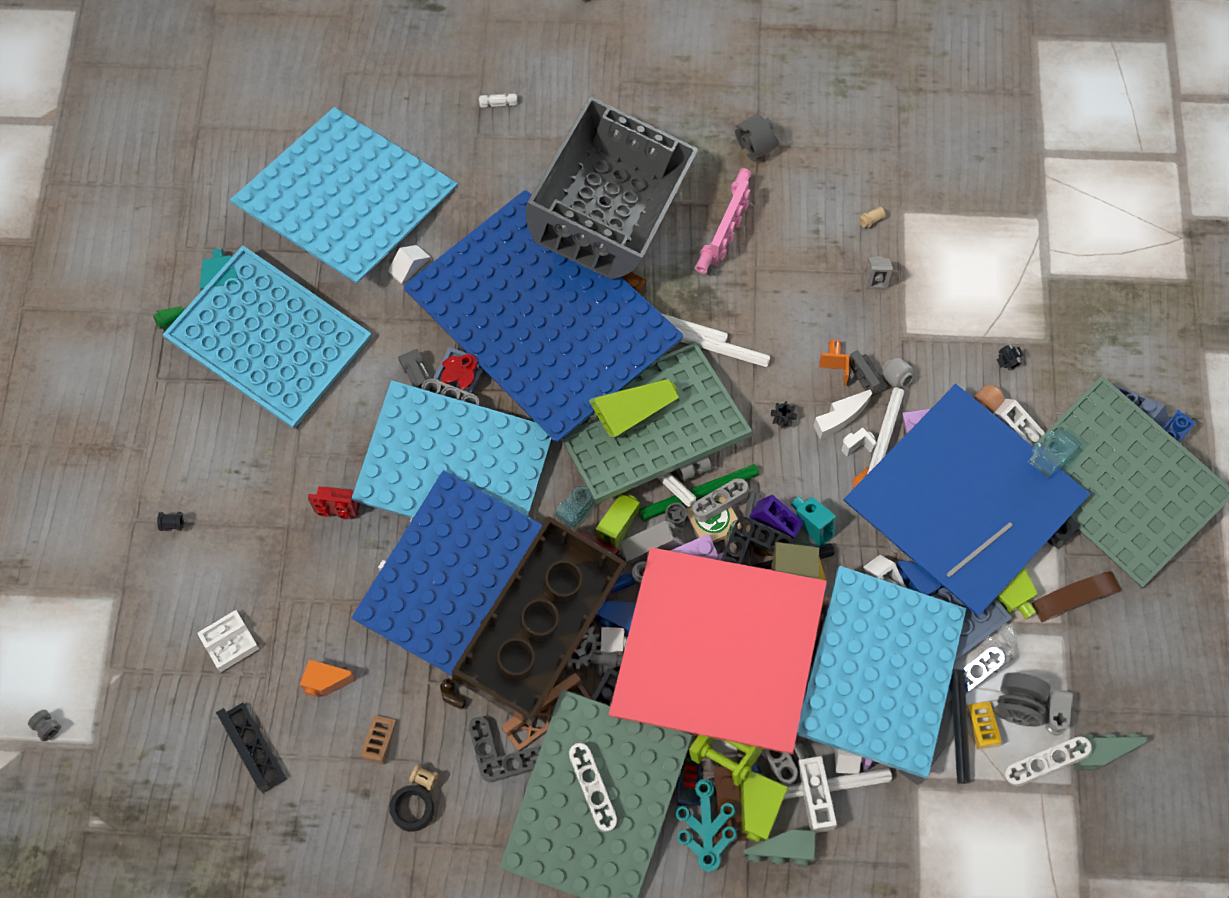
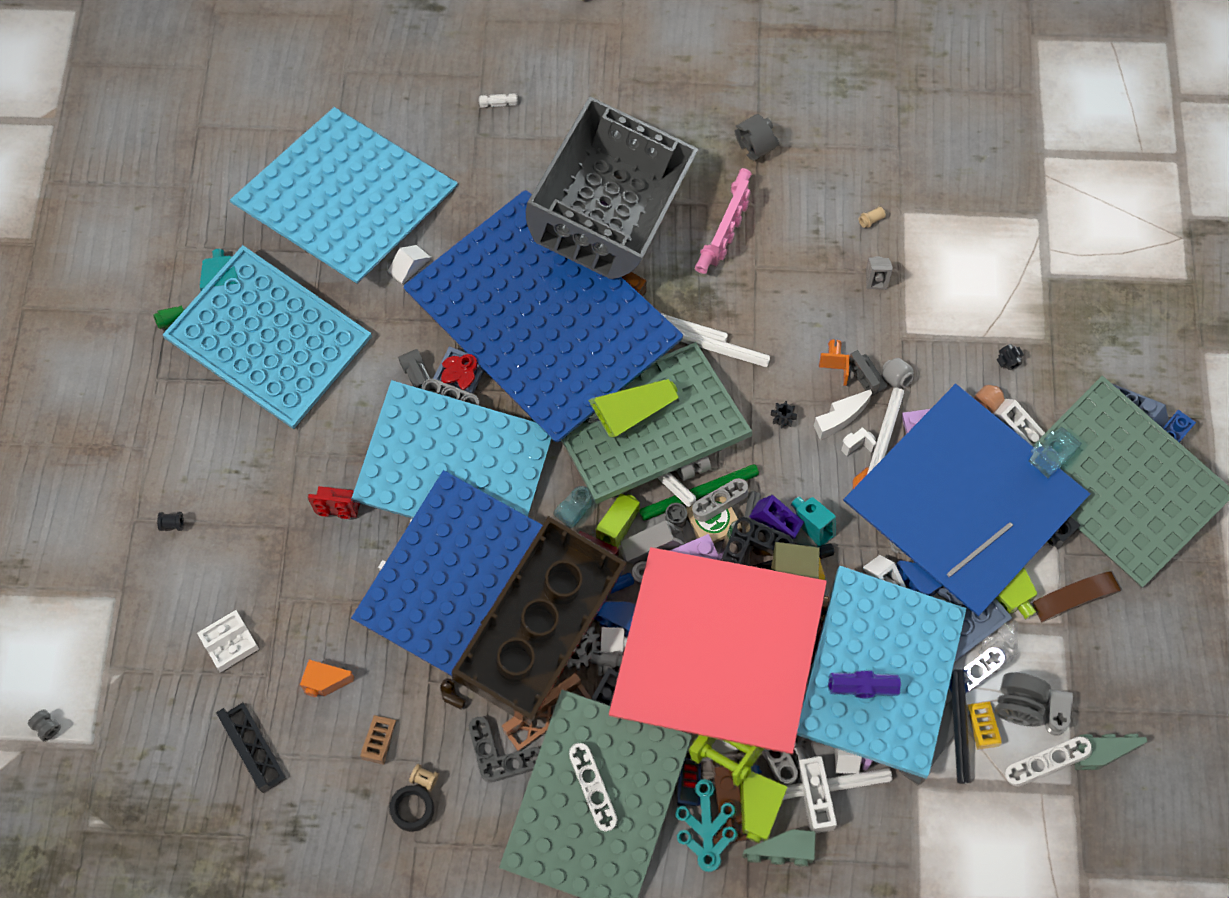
(864, 684): none -> dark purple piece

